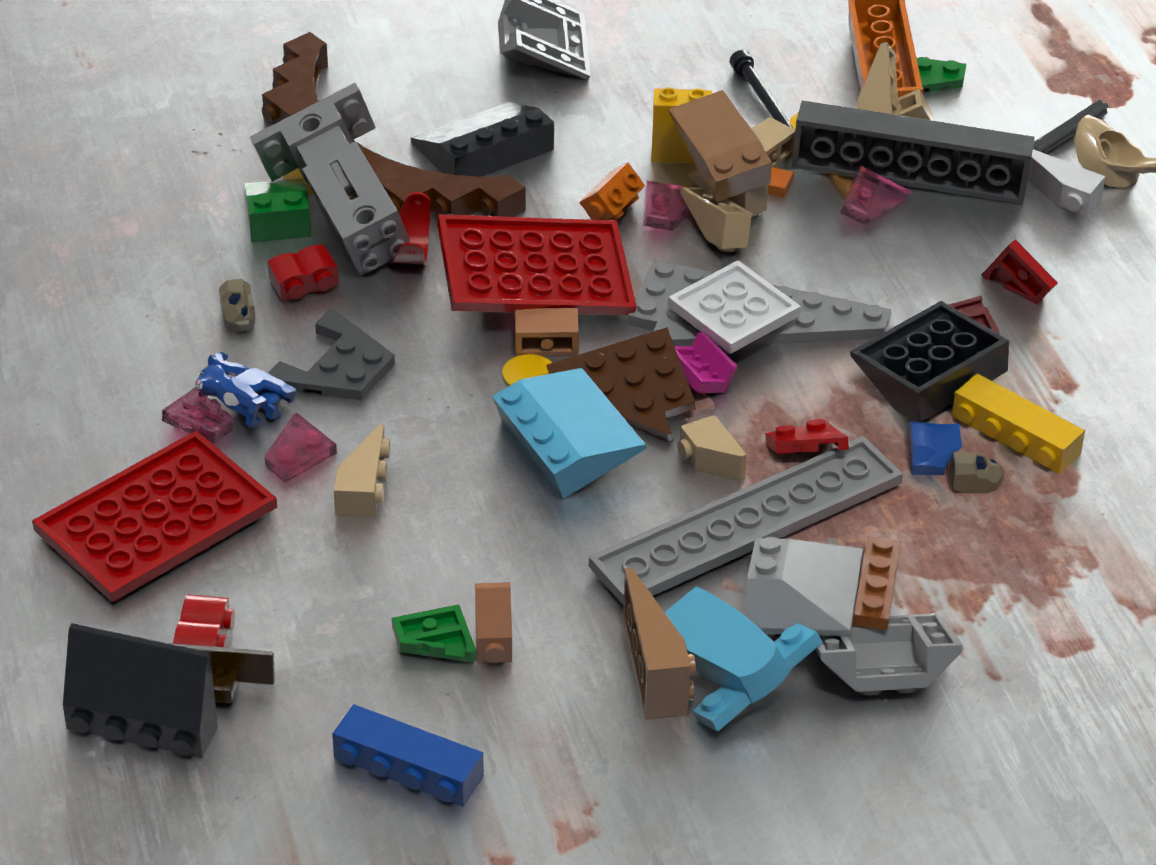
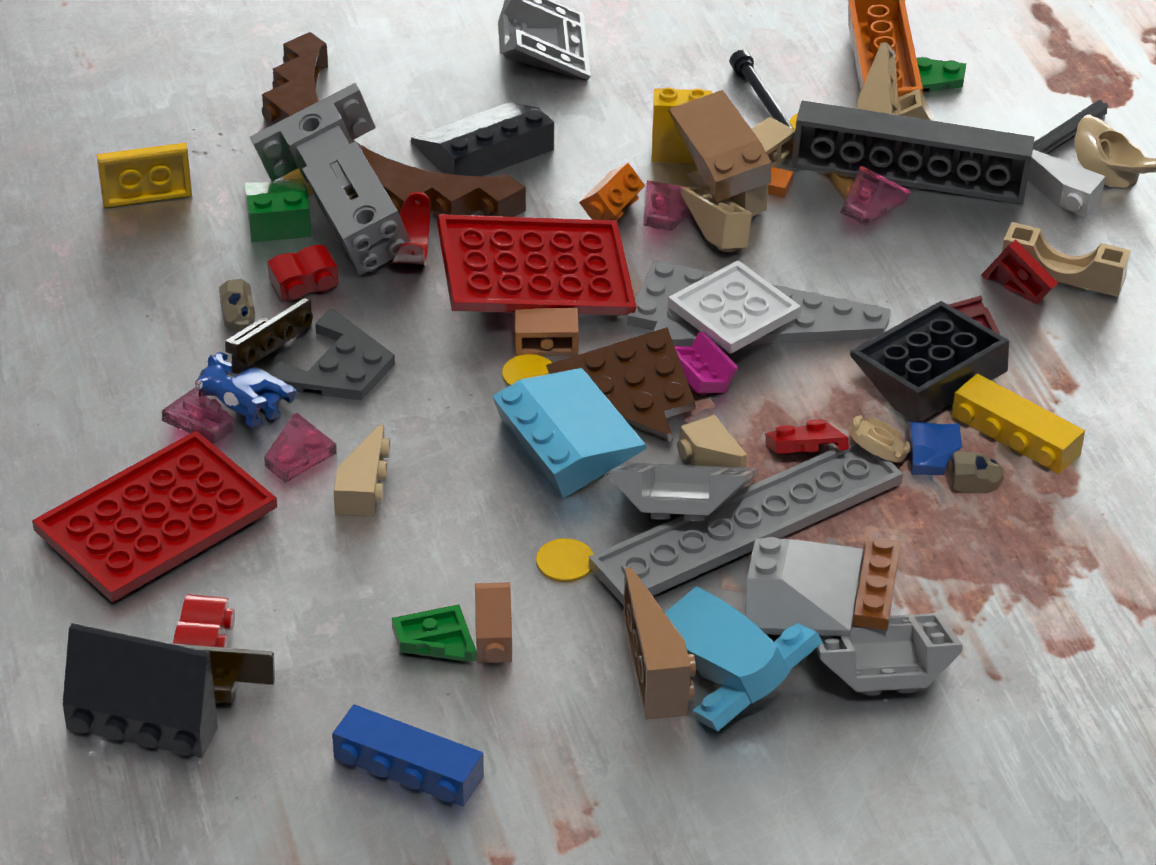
(144, 175): none -> yellow tile
(268, 335): none -> dark brown bracket
(564, 559): none -> yellow piece
(680, 488): none -> light grey slope
(879, 439): none -> tan tile
(1098, 271): none -> tan arch

